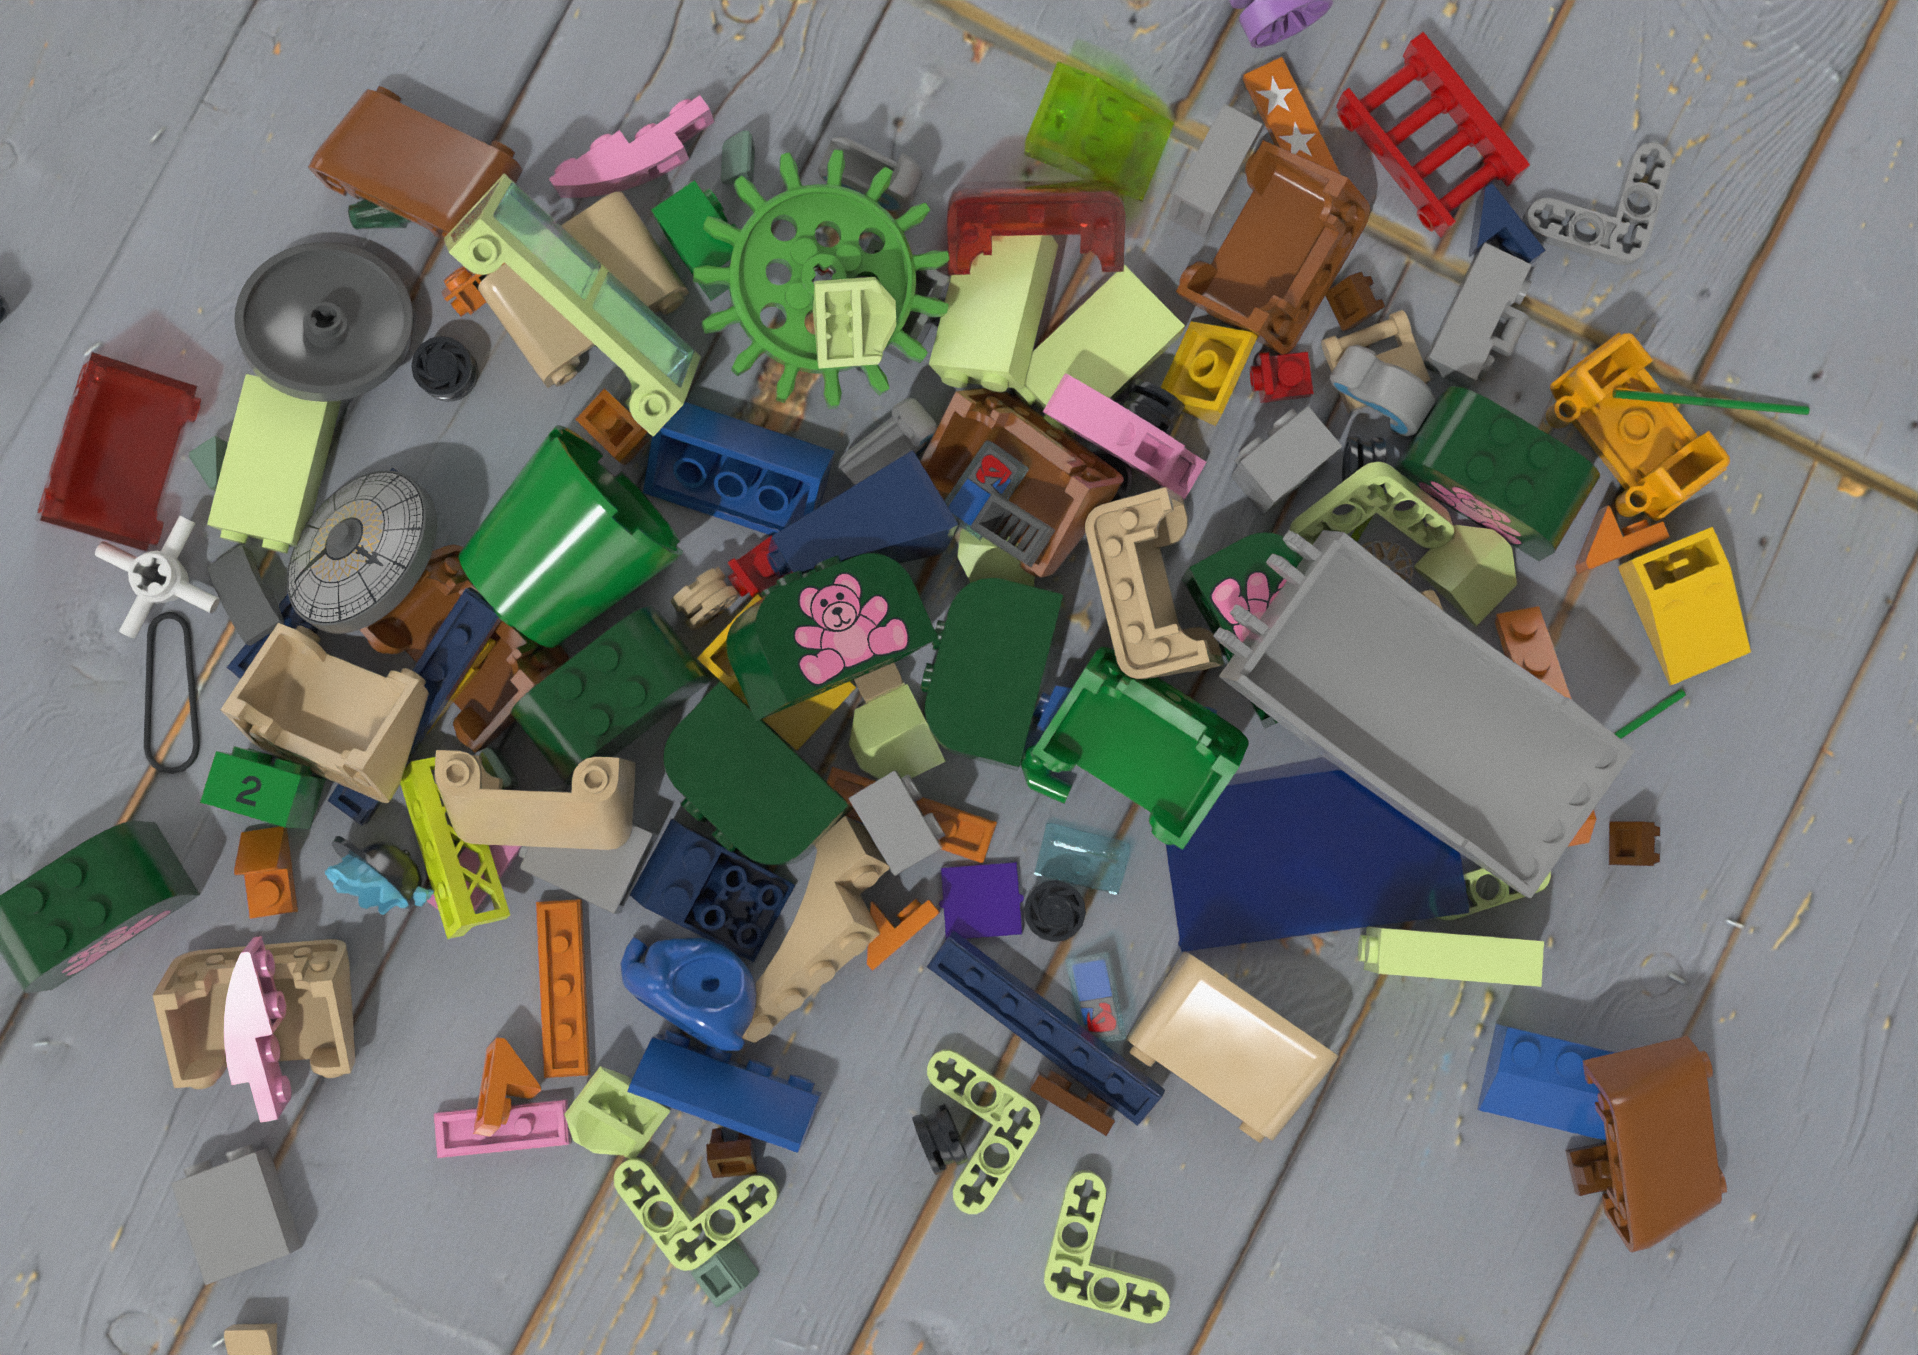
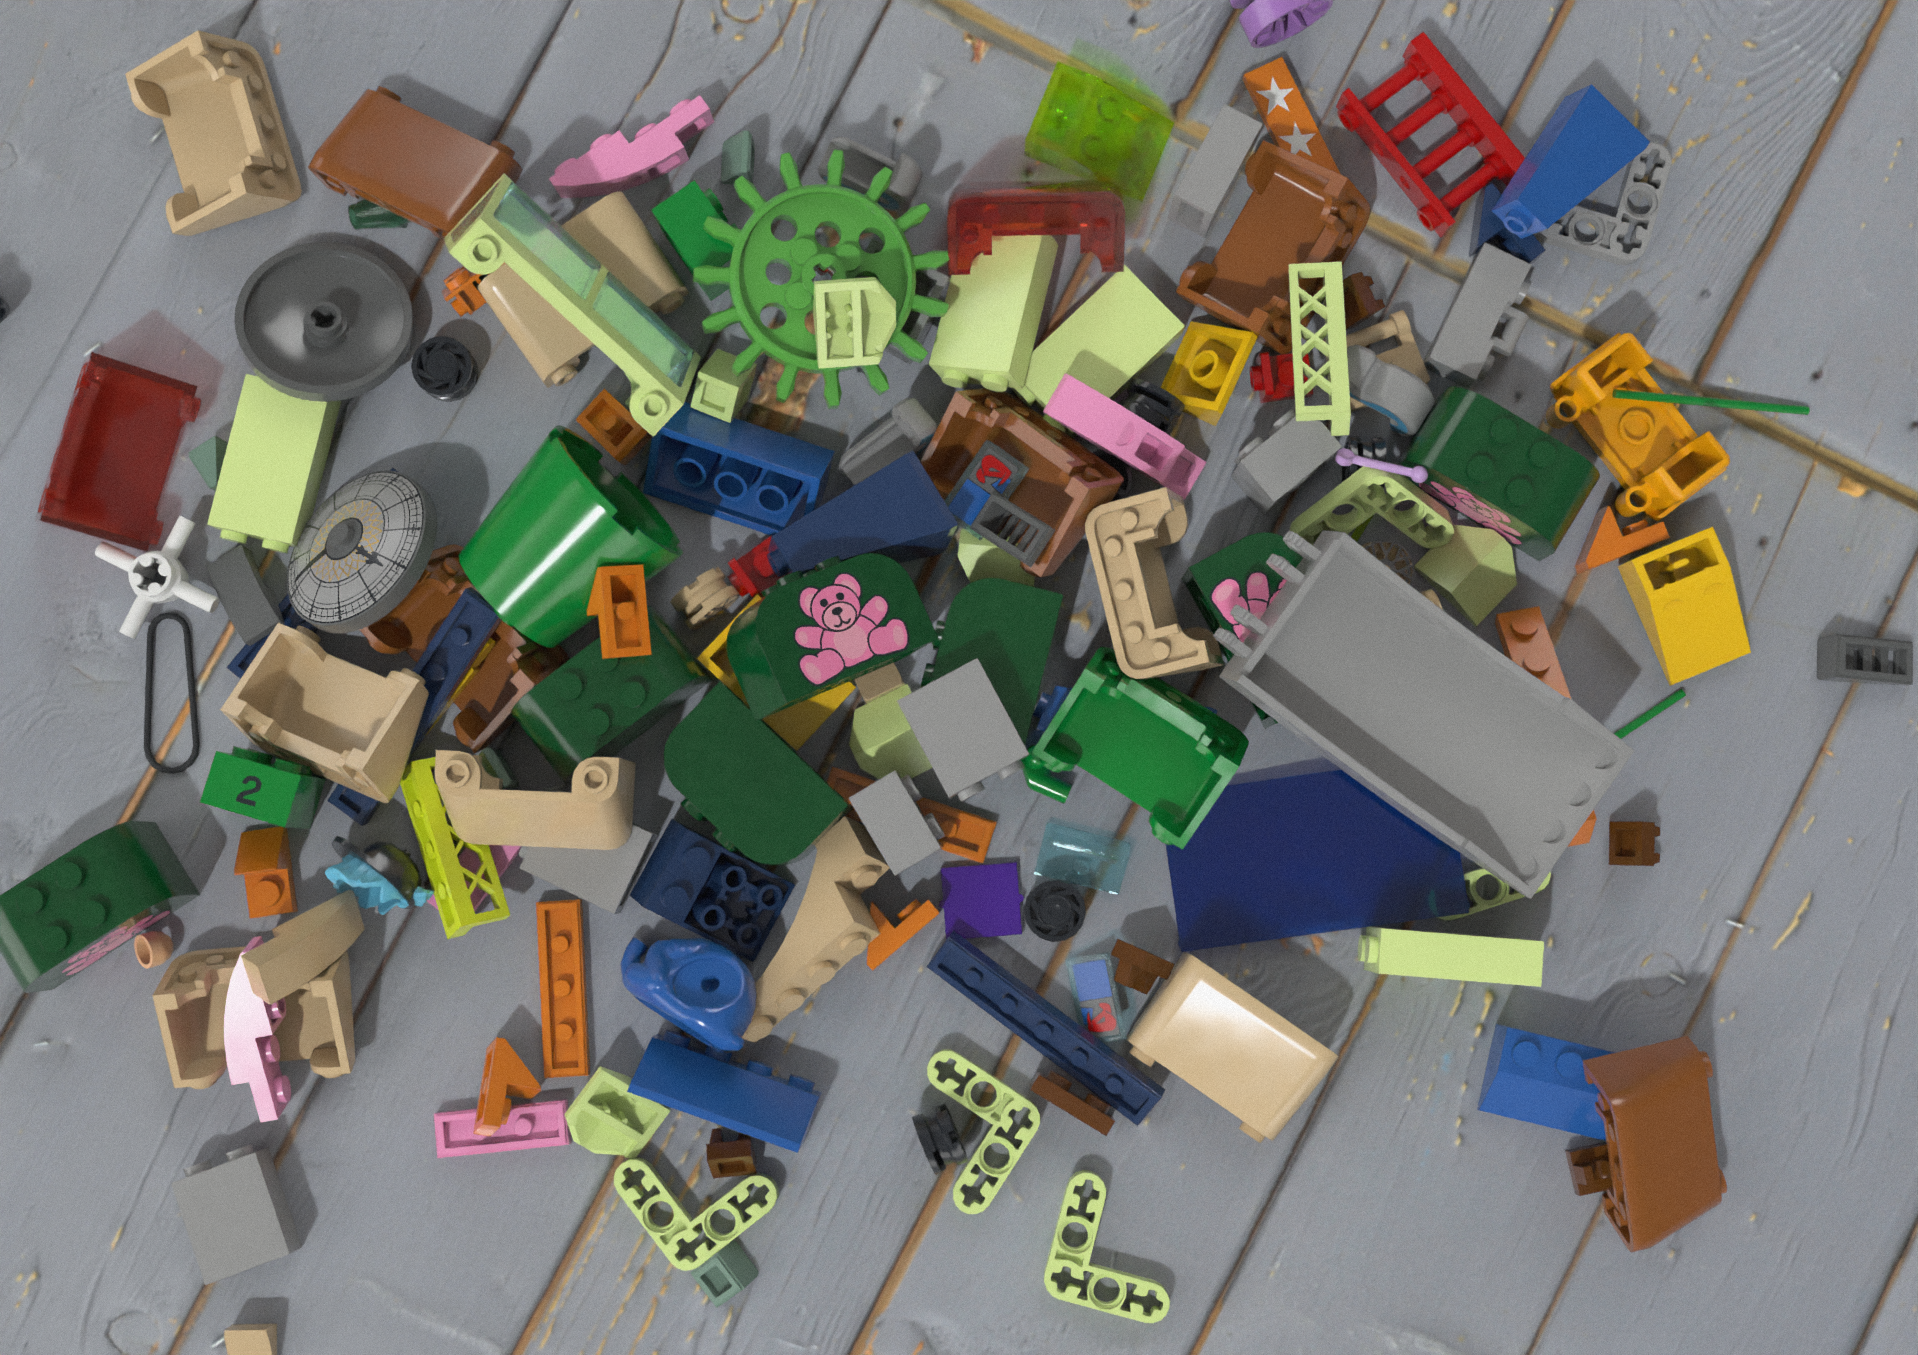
(153, 948): none -> light nougat hinge
(219, 131): none -> tan windscreen
(303, 947): none -> tan slope
(621, 606): none -> orange slope
(719, 389): none -> yellowish green brick
(964, 730): none -> light grey brick
(1138, 967): none -> reddish brown tile
(1334, 348): none -> yellowish green fence
(1346, 458): none -> lavender hinge
(1569, 161): none -> blue slope
(1836, 660): none -> dark grey slope

